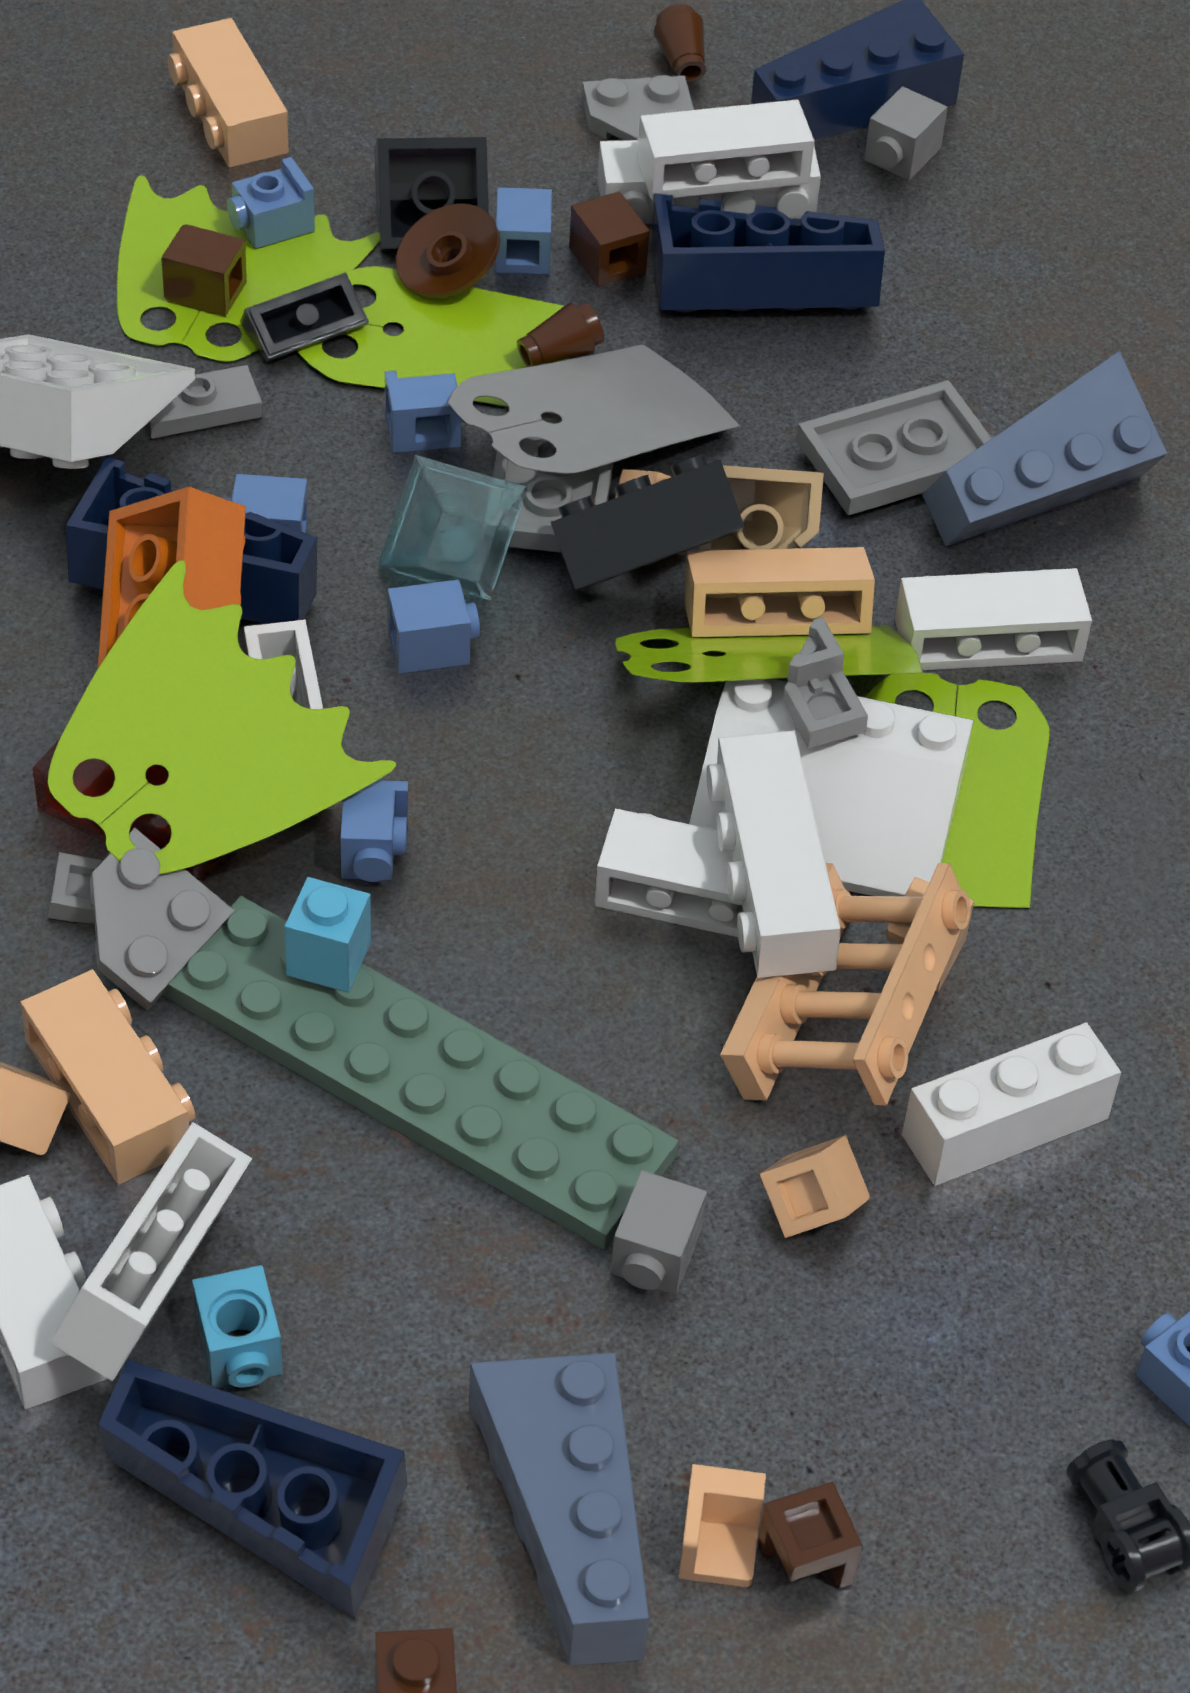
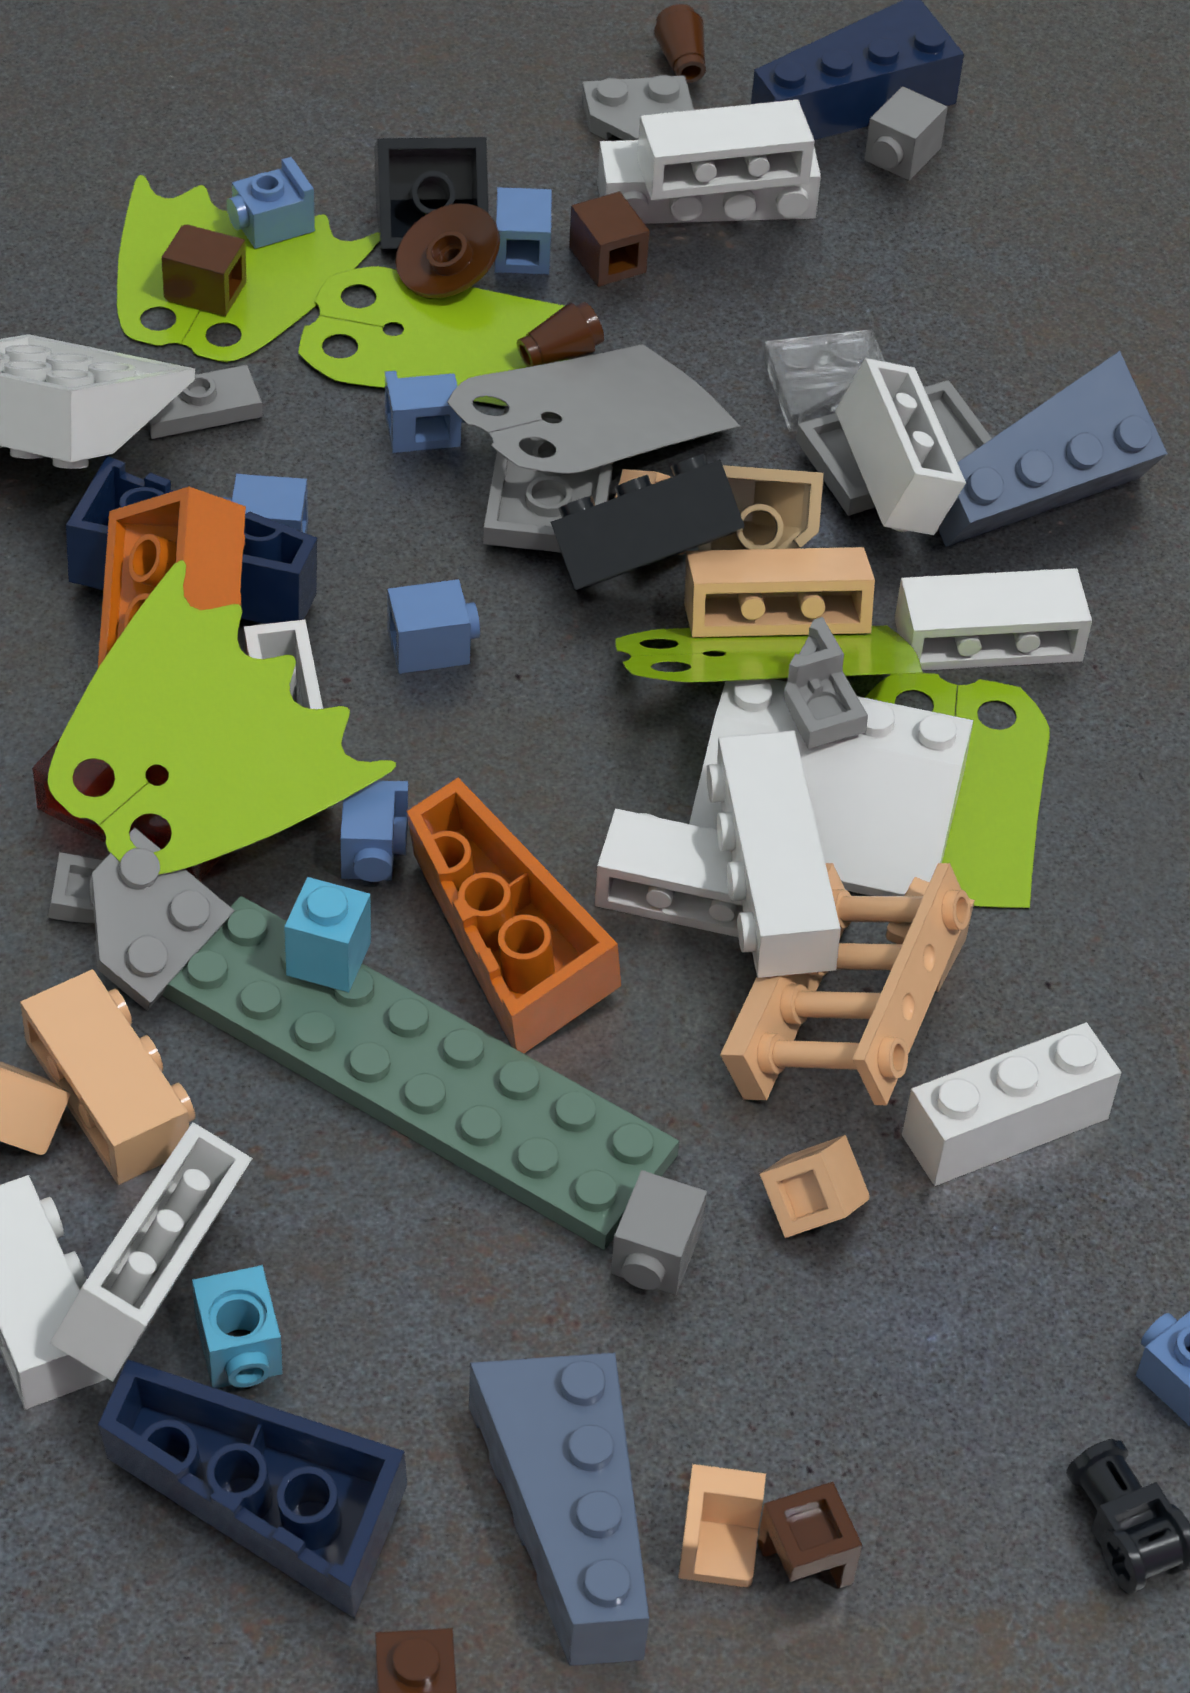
(229, 92): light nougat brick -> none
(304, 317): black slope -> none
(452, 526): clear light blue slope -> none
(517, 925): none -> orange wedge
(763, 258): dark blue wedge -> none
(816, 370): none -> clear wing
(900, 447): none -> white brick

